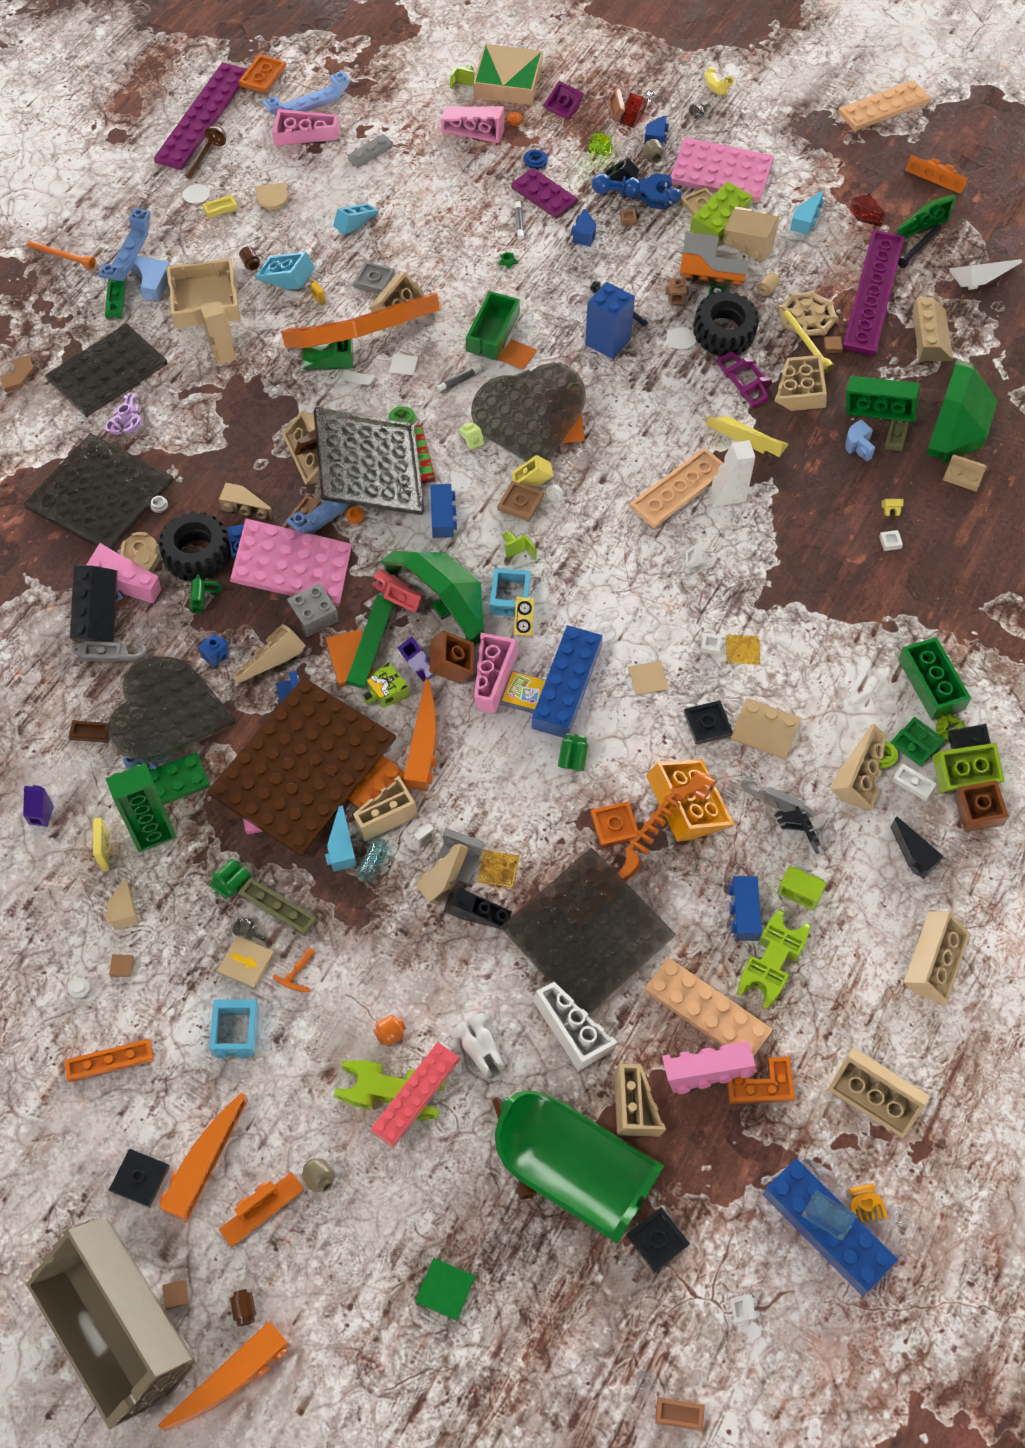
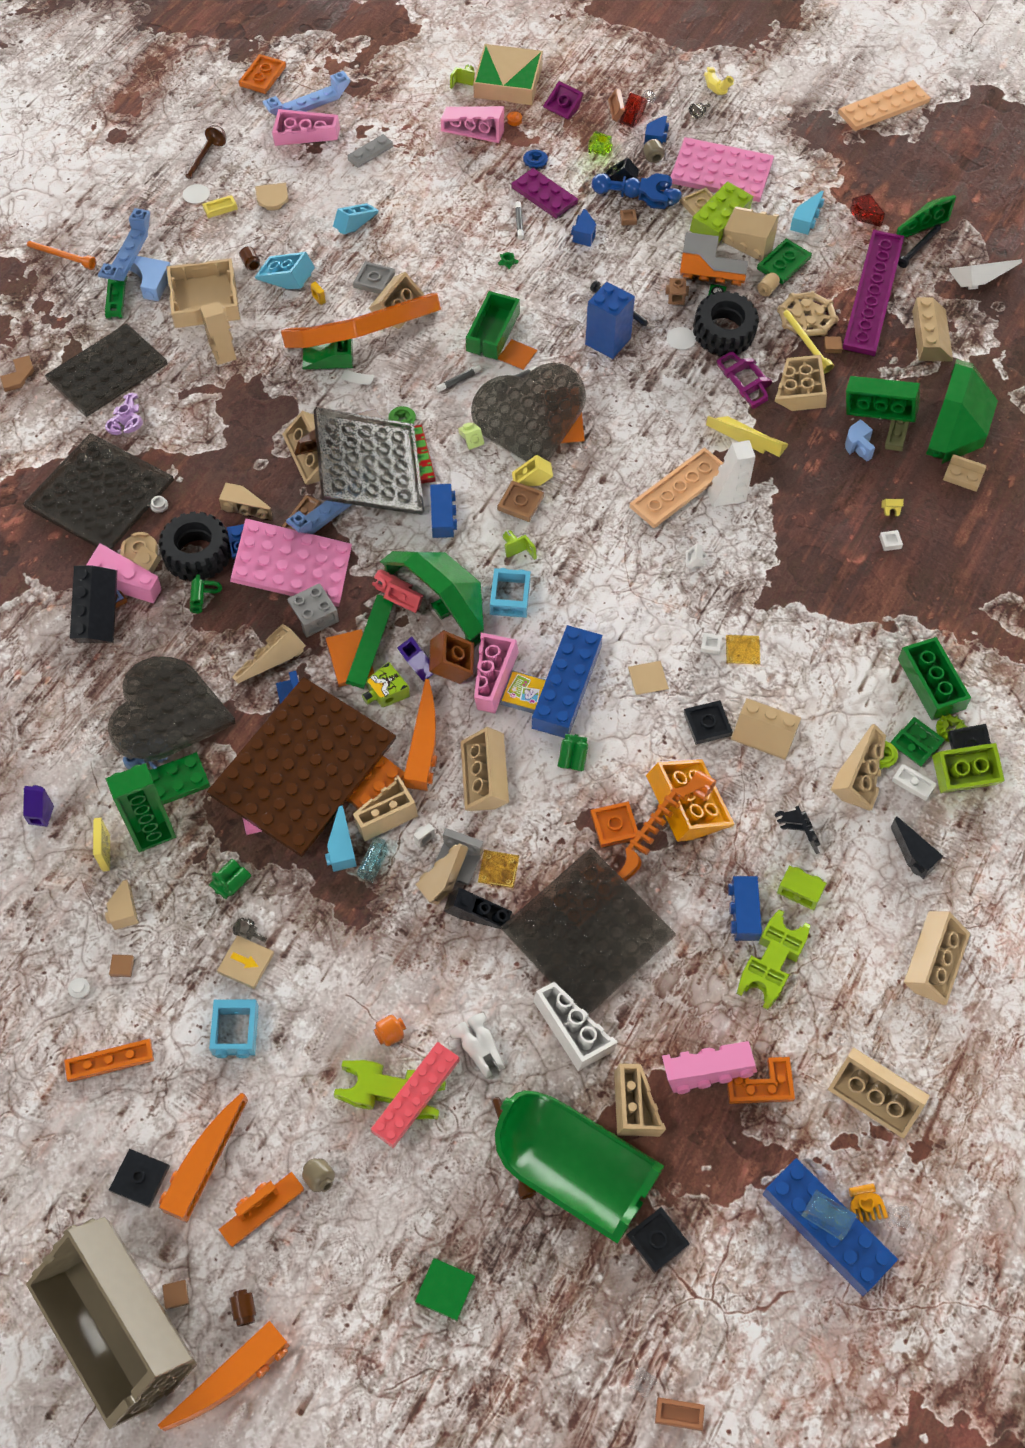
(89, 731): reddish brown tile -> none
(107, 652): light grey plate -> none
(201, 114): magenta plate -> none
(214, 650): blue brick -> none
(277, 906): olive plate -> none
(297, 968): orange piece -> none
(355, 515): orange tile -> none
(403, 364): white sticker -> none
(484, 770): none -> tan slope
(524, 616): tile -> none
(554, 493): white plate -> none
(706, 1007): light nougat plate -> none
(743, 1308): white tile -> none
(776, 798): light grey plate -> none
(784, 260): none -> green plate
(937, 173): orange bracket -> none
(981, 806): dark orange brick -> none

